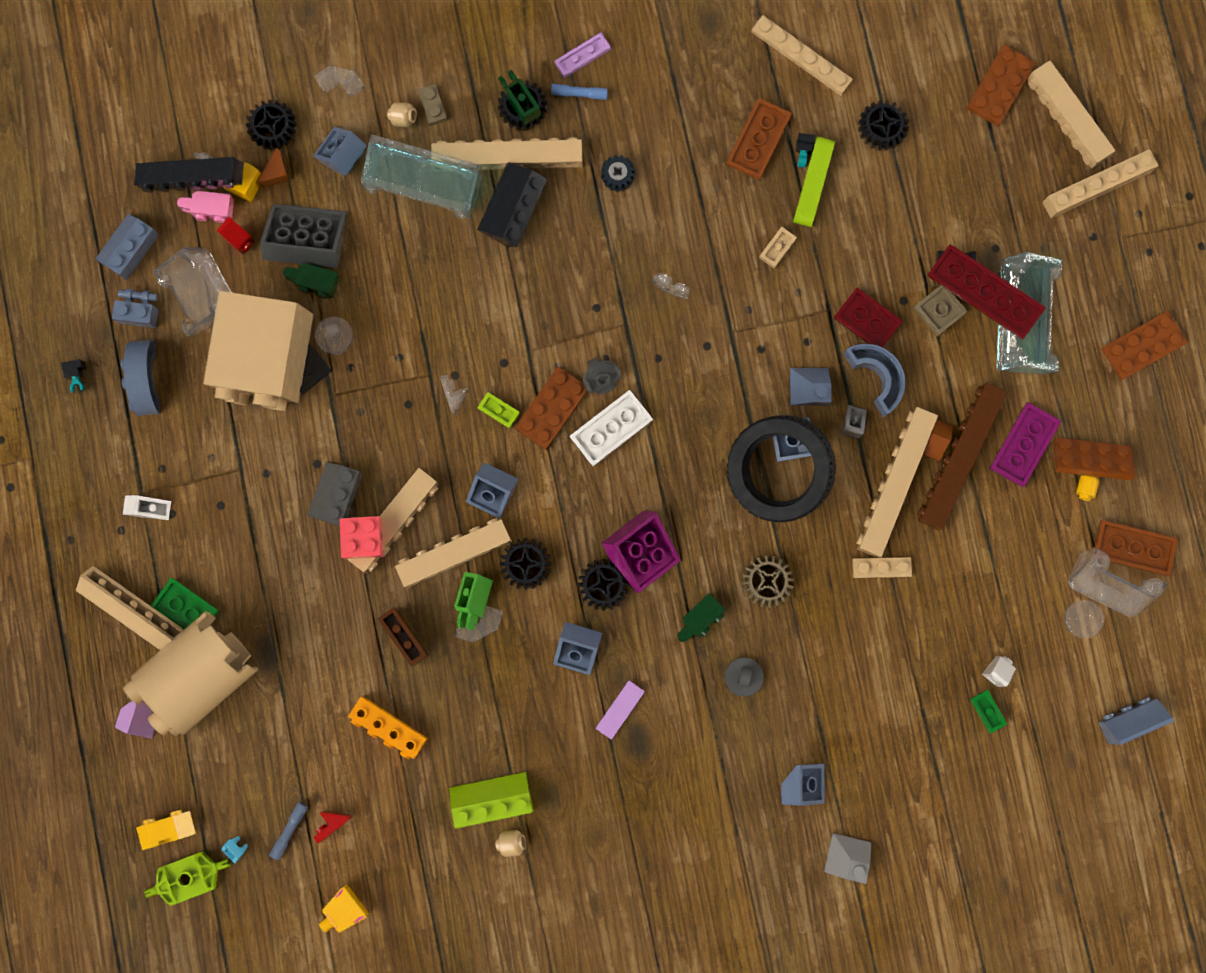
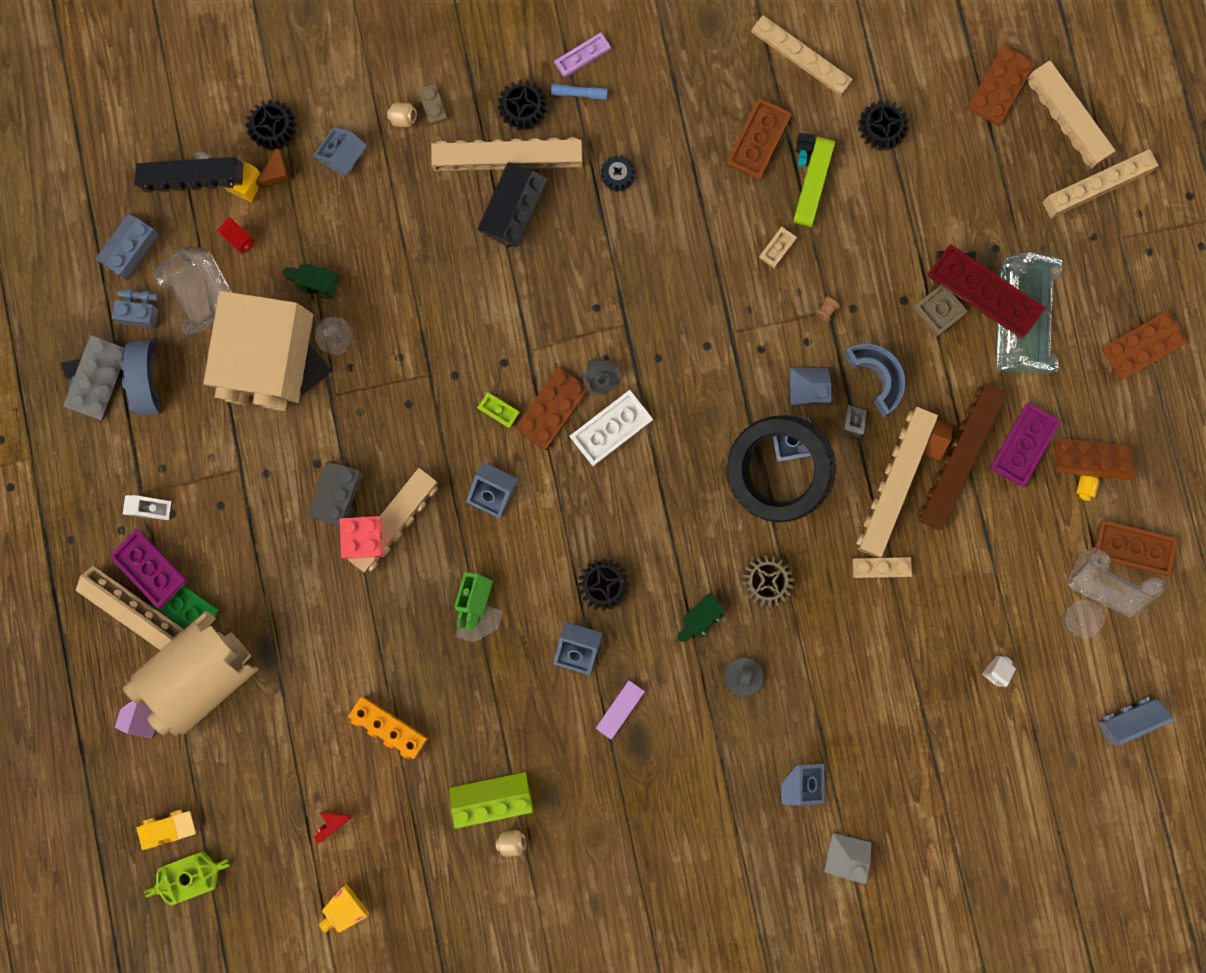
(95, 378): none -> light grey plate
(148, 569): none -> magenta plate
(208, 206): bright pink hinge -> none
(232, 850): medium azure tile -> none
(282, 843): sand blue piece -> none
(303, 235): dark grey slope -> none
(333, 76): clear tile -> none
(403, 637): reddish brown brick -> none
(421, 175): windscreen -> none
(453, 553): tan brick -> none
(454, 398): clear slope -> none
(516, 564): black gear -> none
(520, 98): dark green hinge -> none
(641, 550): magenta slope -> none
(663, 282): clear slope -> none
(827, 309): none -> medium nougat bush
(867, 319): dark red plate -> none
(988, 711): green plate -> none

